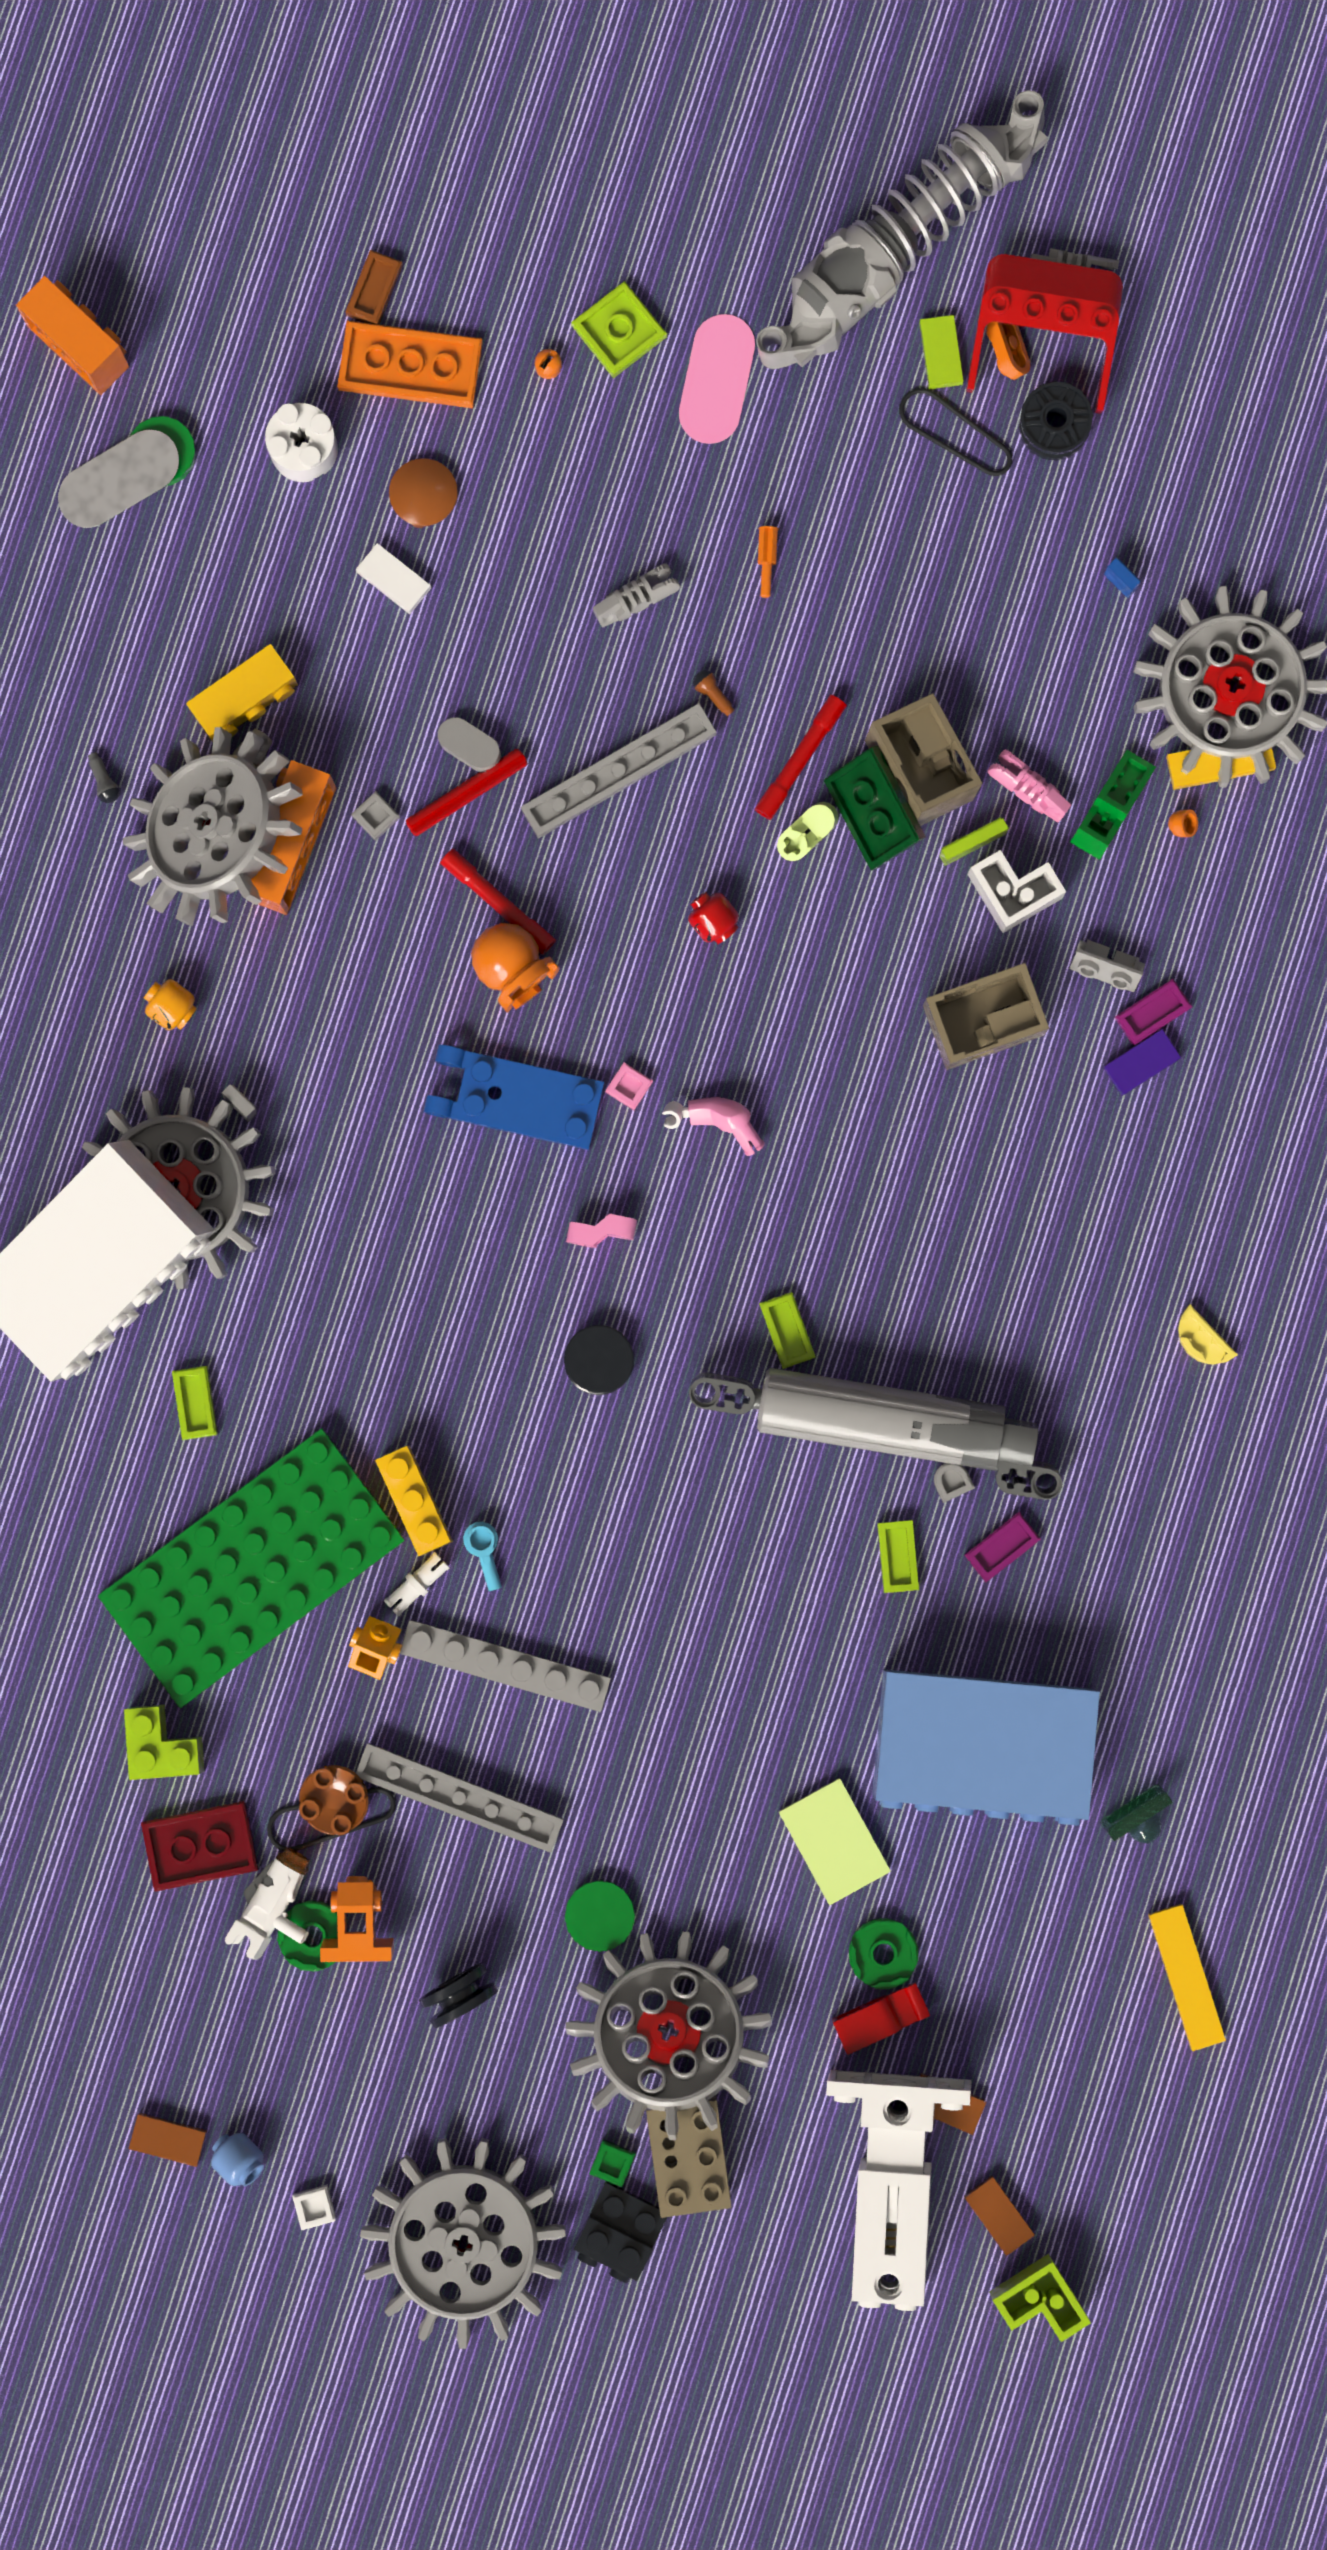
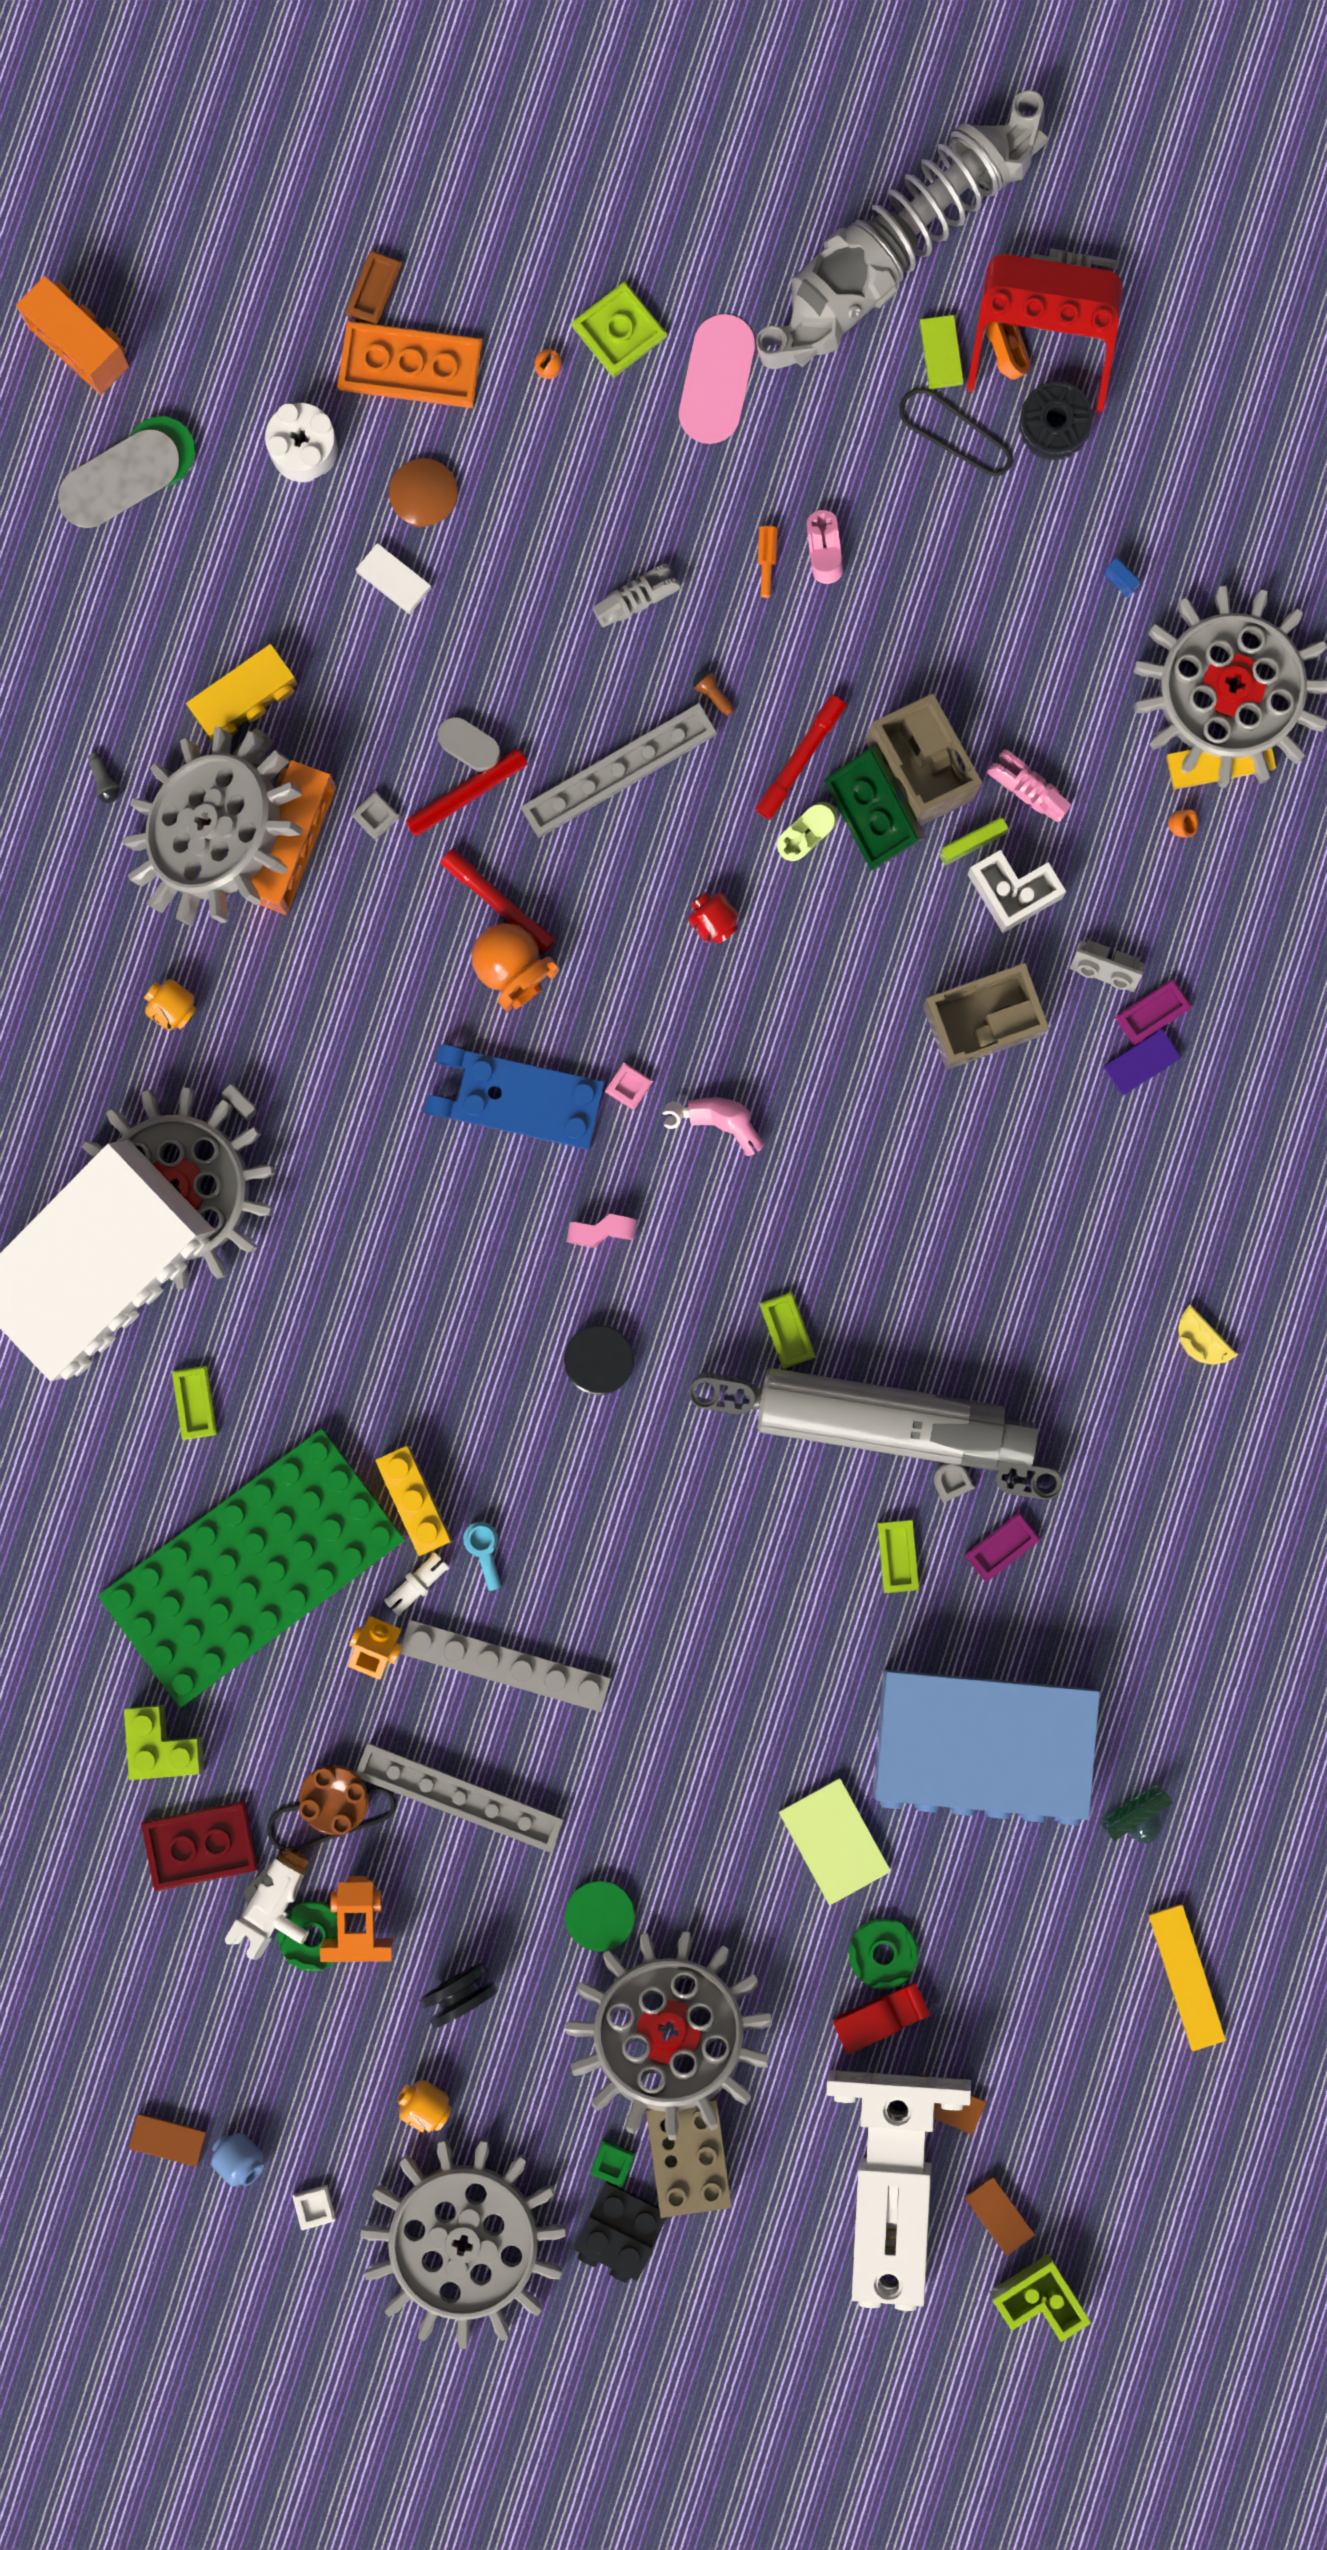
(424, 2106): none -> light orange head
(823, 531): none -> bright pink piece
(1113, 804): green slope -> none

